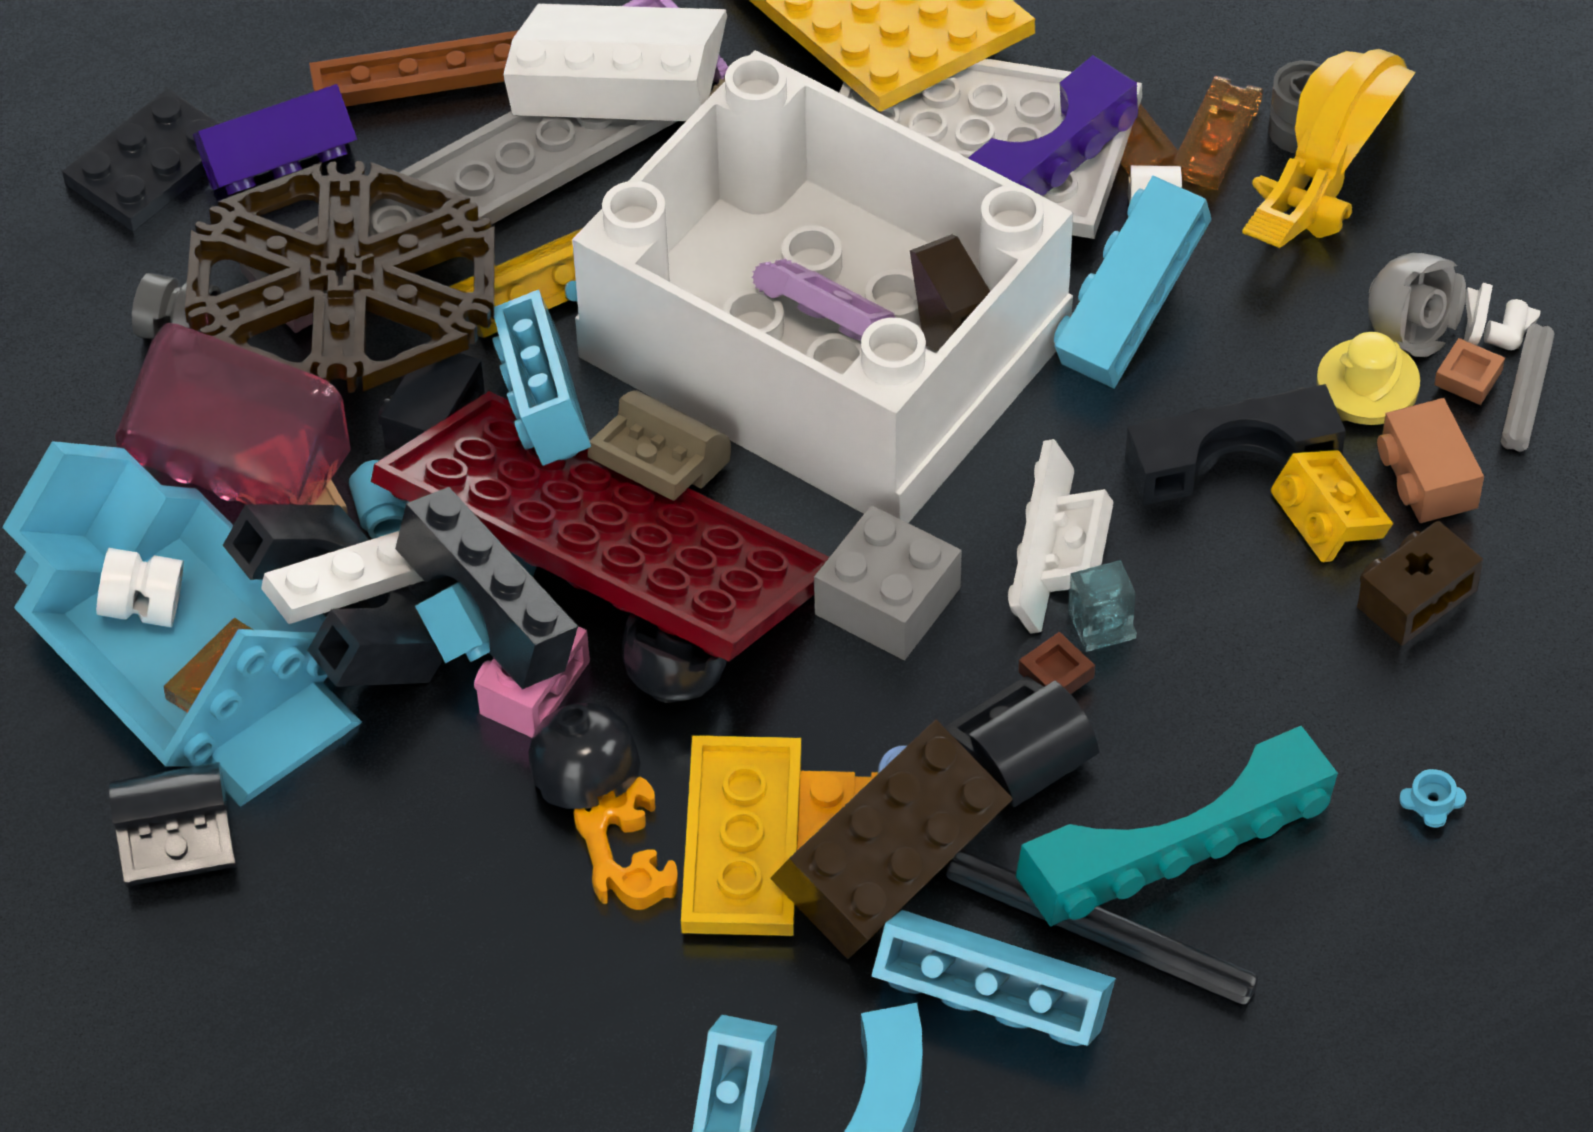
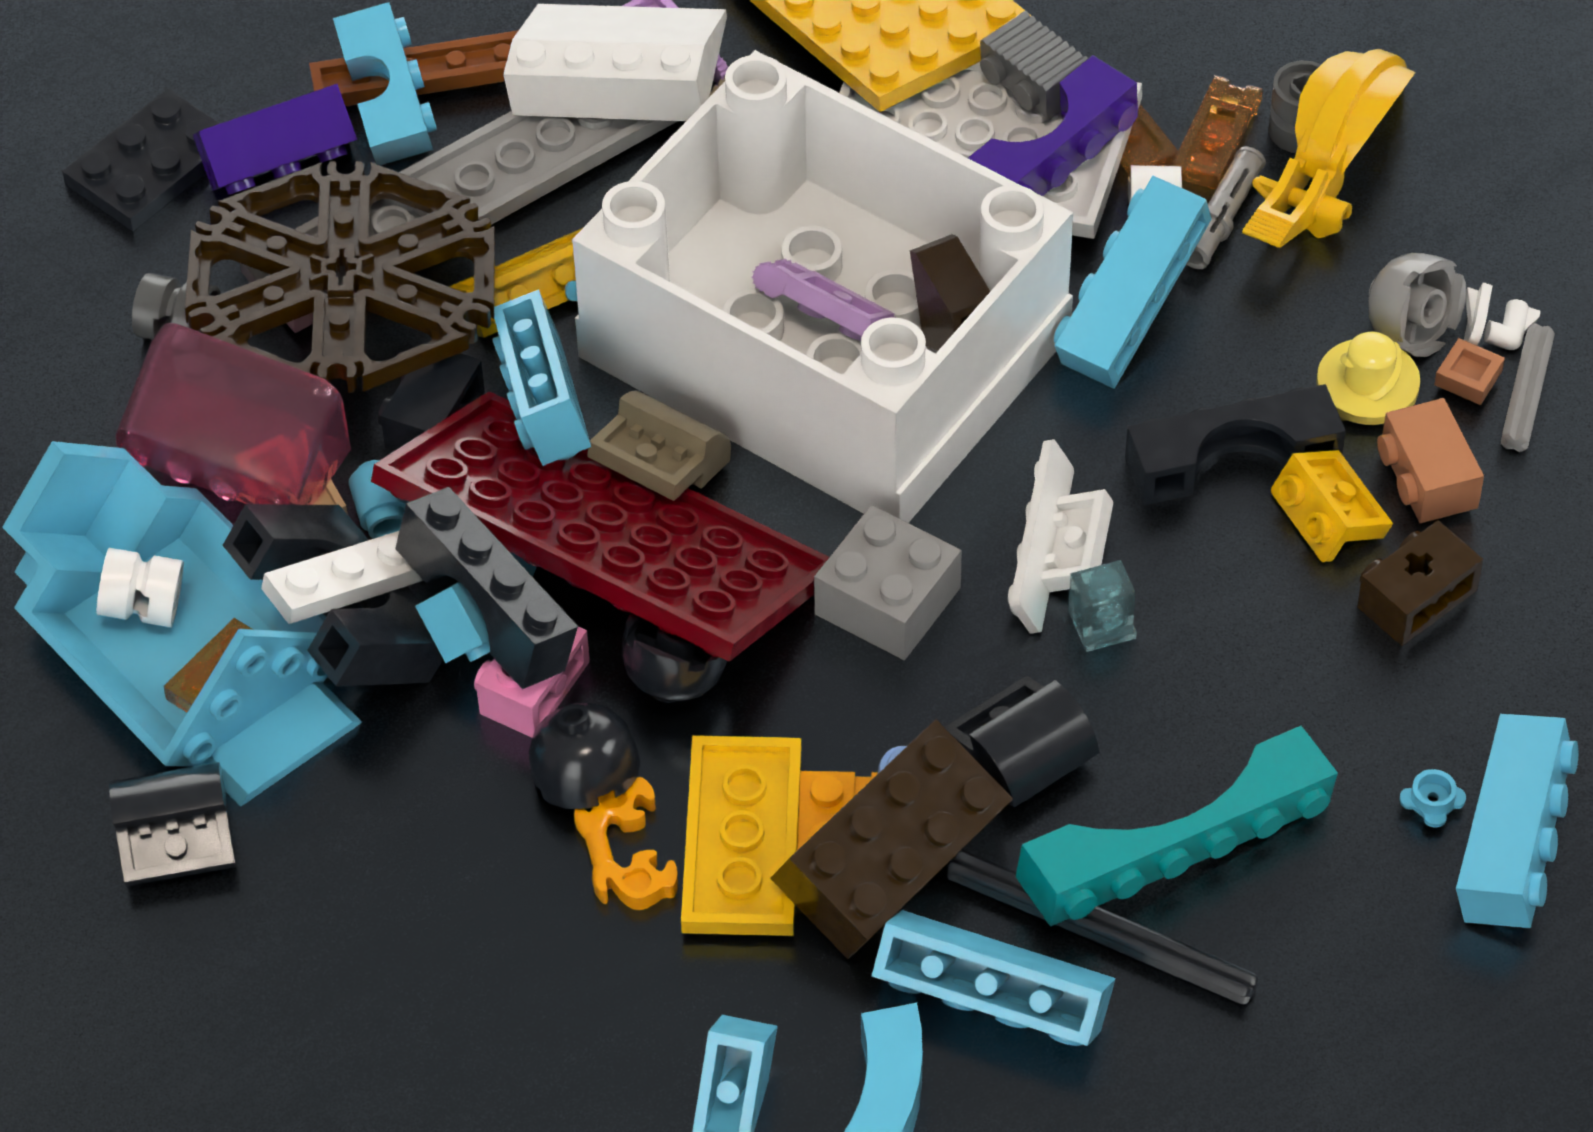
(374, 47): none -> medium azure arch
(1029, 62): none -> dark grey brick
(1057, 661): copper plate -> none
(1243, 169): none -> light grey pin
(1516, 821): none -> medium azure brick

